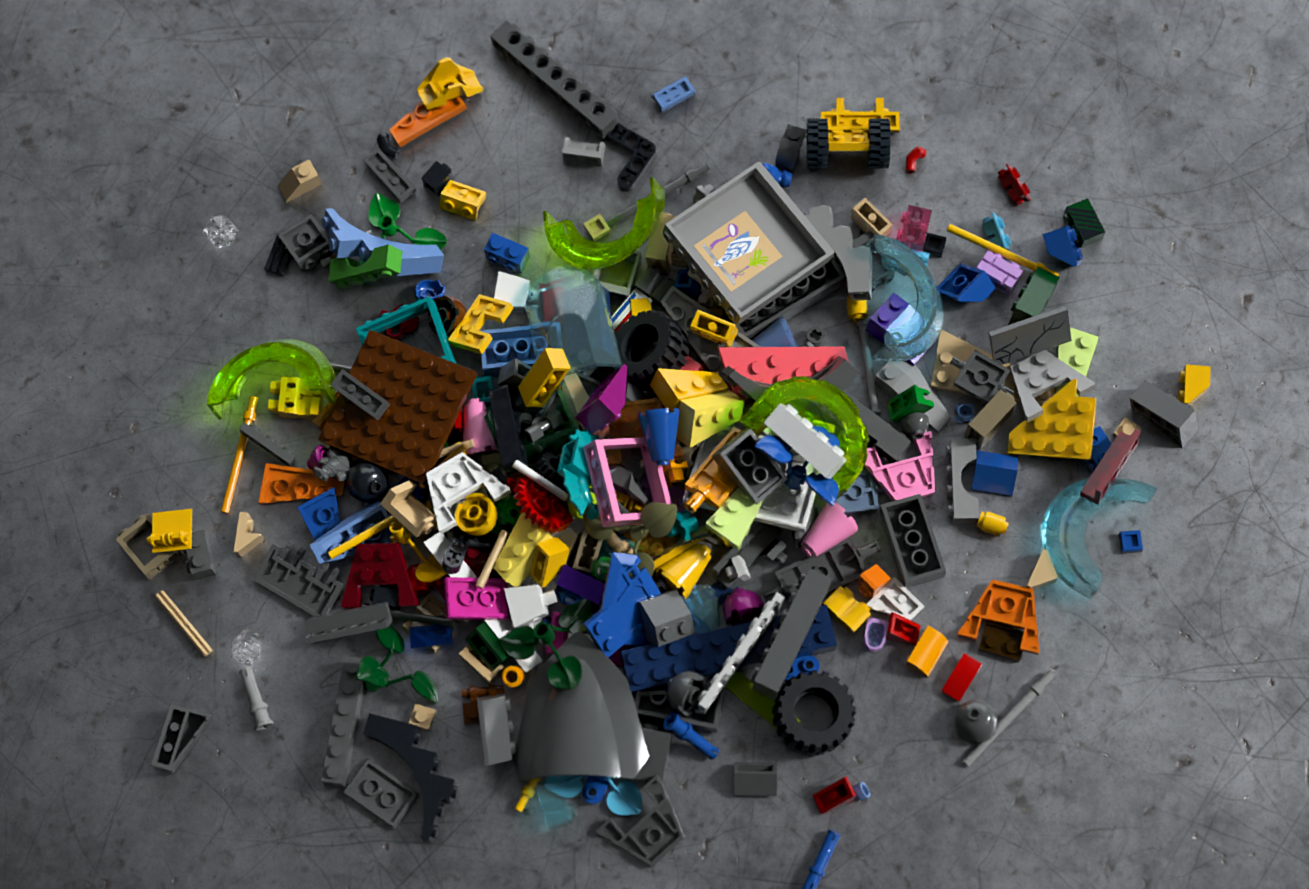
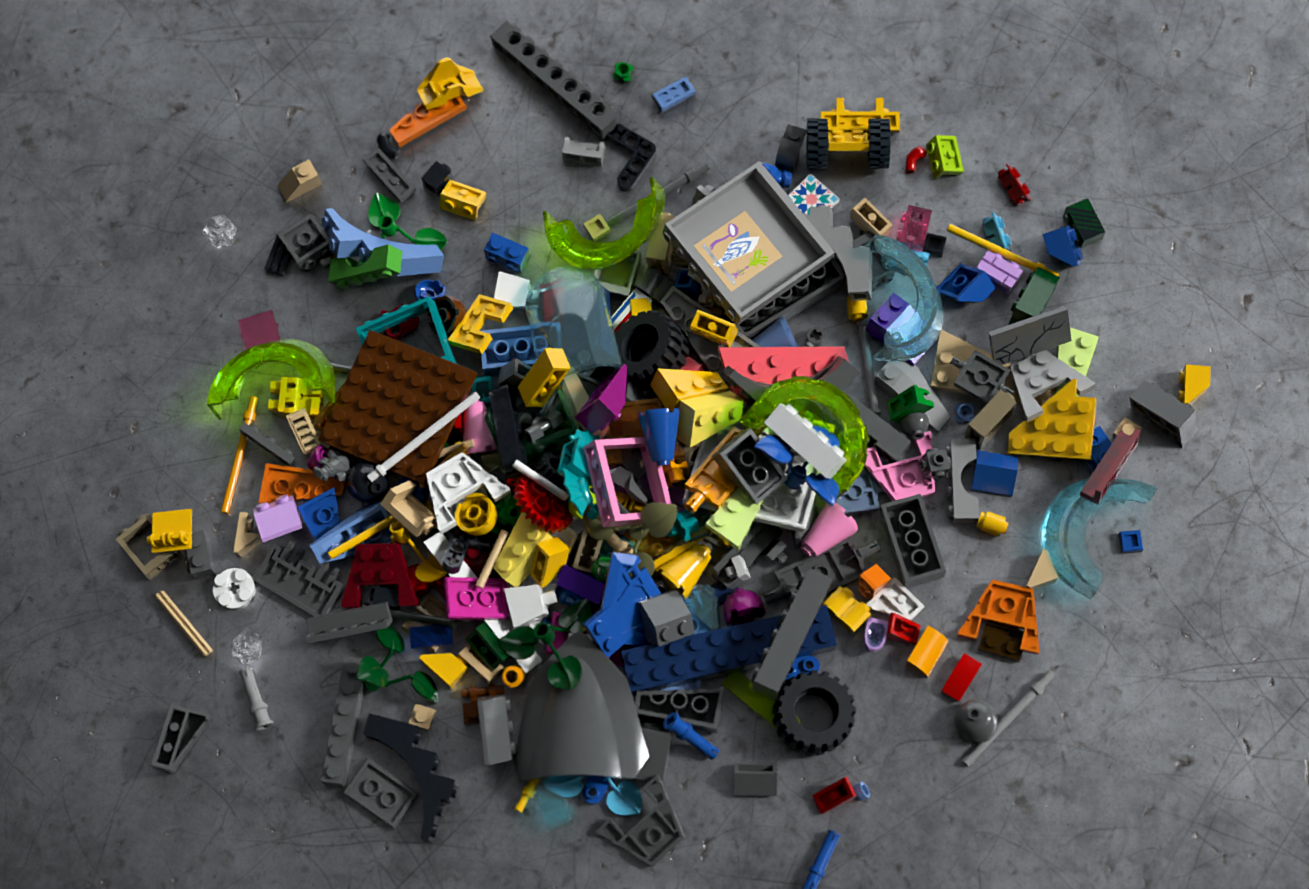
(239, 578): none -> white plate
(259, 329): none -> clear pink piece
(277, 518): none -> lavender slope
(309, 447): none -> tan slope
(360, 394): dark grey plate -> none
(381, 469): none -> white bar
(446, 667): none -> yellow slope
(623, 66): none -> green plate
(685, 690): dark grey cylinder -> none
(742, 649): white wing -> none
(811, 194): none -> tile
(935, 464): none -> dark grey brick
(944, 156): none -> lime bracket

